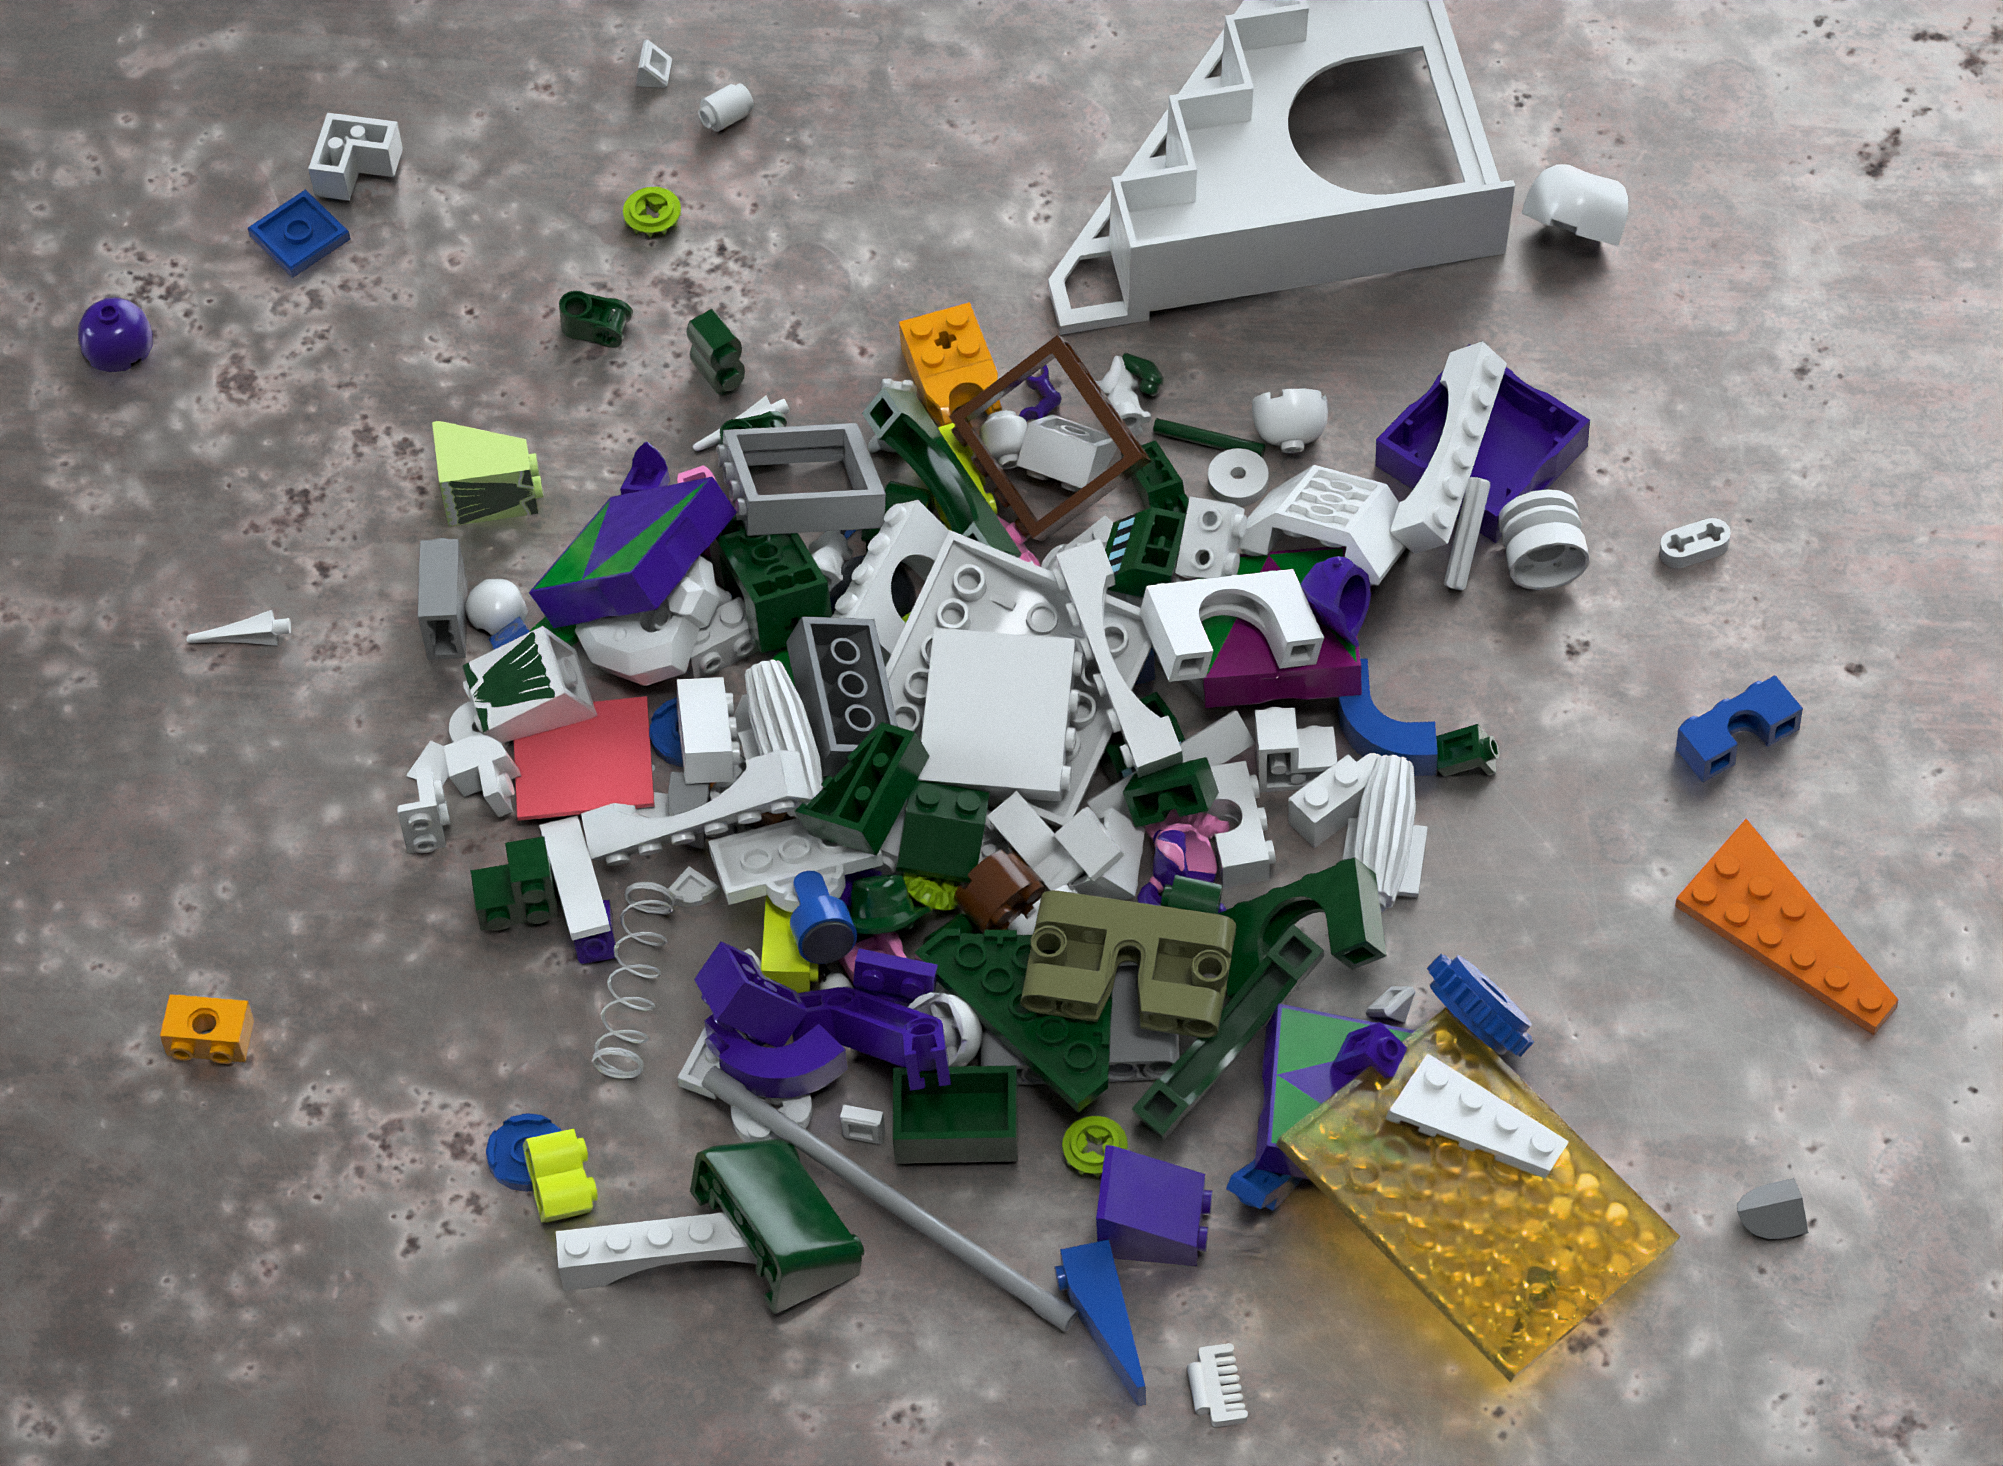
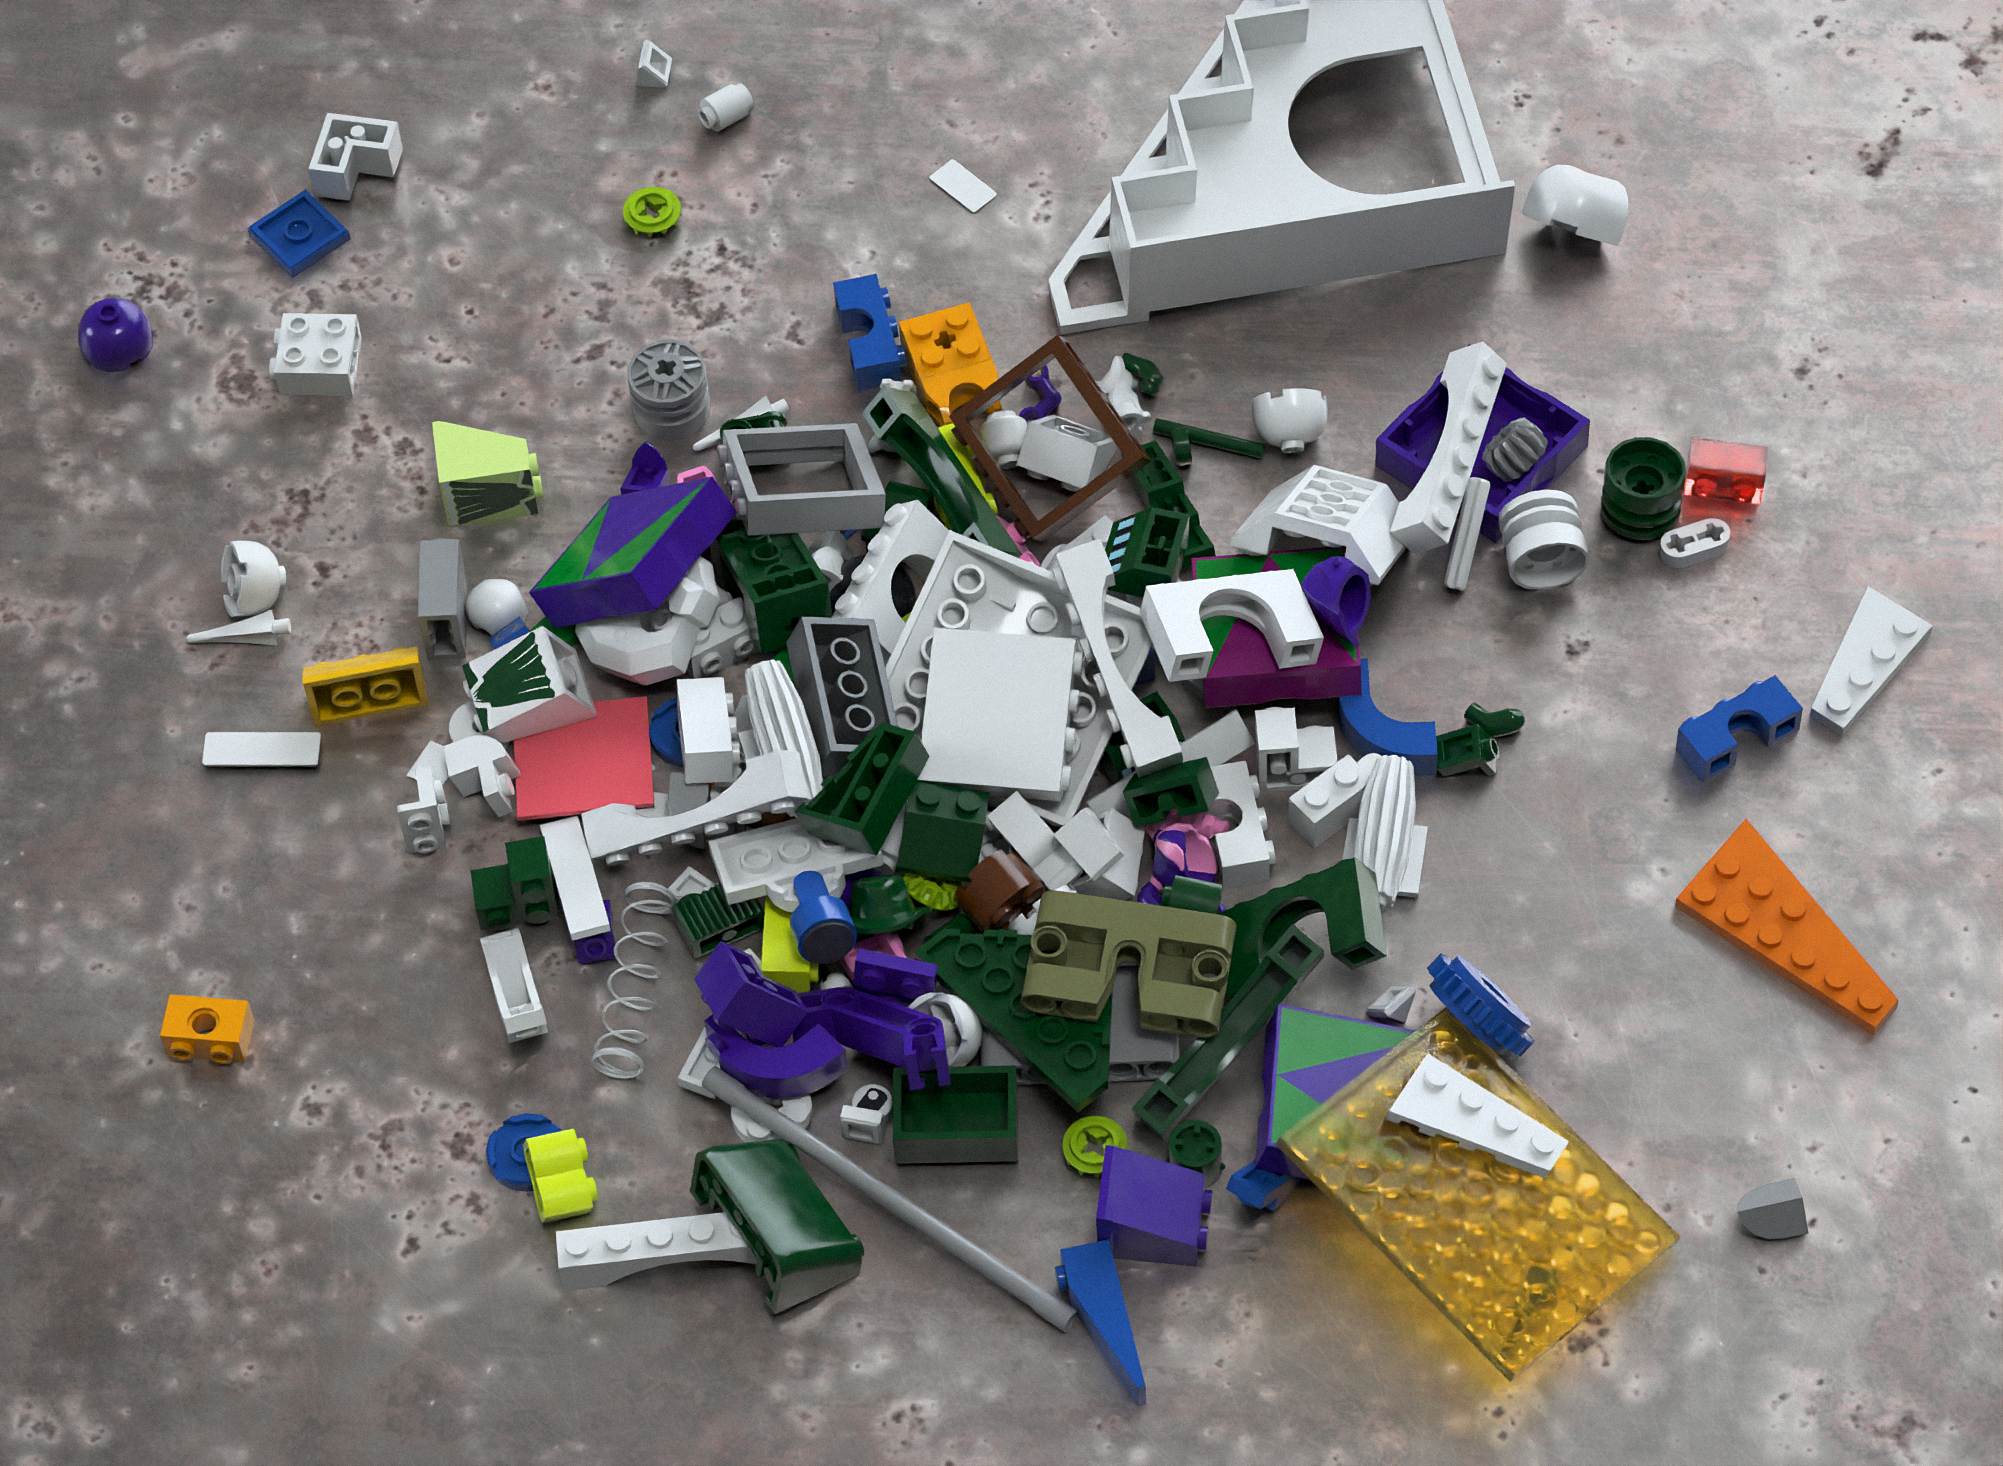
(251, 578): none -> white cylinder
(261, 749): none -> white piece
(316, 354): none -> white brick
(365, 686): none -> yellow slope
(513, 985): none -> white arch
(593, 318): dark green piece -> none
(669, 390): none -> light grey wheel
(709, 919): none -> dark green brick
(715, 351): dark green brick -> none
(863, 308): none -> blue arch
(874, 1098): none -> tile
(963, 185): none -> white sticker
(1181, 446): none -> dark green tile
(1198, 1148): none -> dark green piece
(1207, 1387): white piece -> none
(1211, 539): white brick -> none
(1238, 463): white piece -> none
(1371, 1047): dark purple bracket -> none
(1495, 723): none -> dark green arm
(1514, 449): none -> light grey gear
(1643, 488): none -> dark green wheel
(1725, 470): none -> clear red brick
(1869, 657): none -> white wing

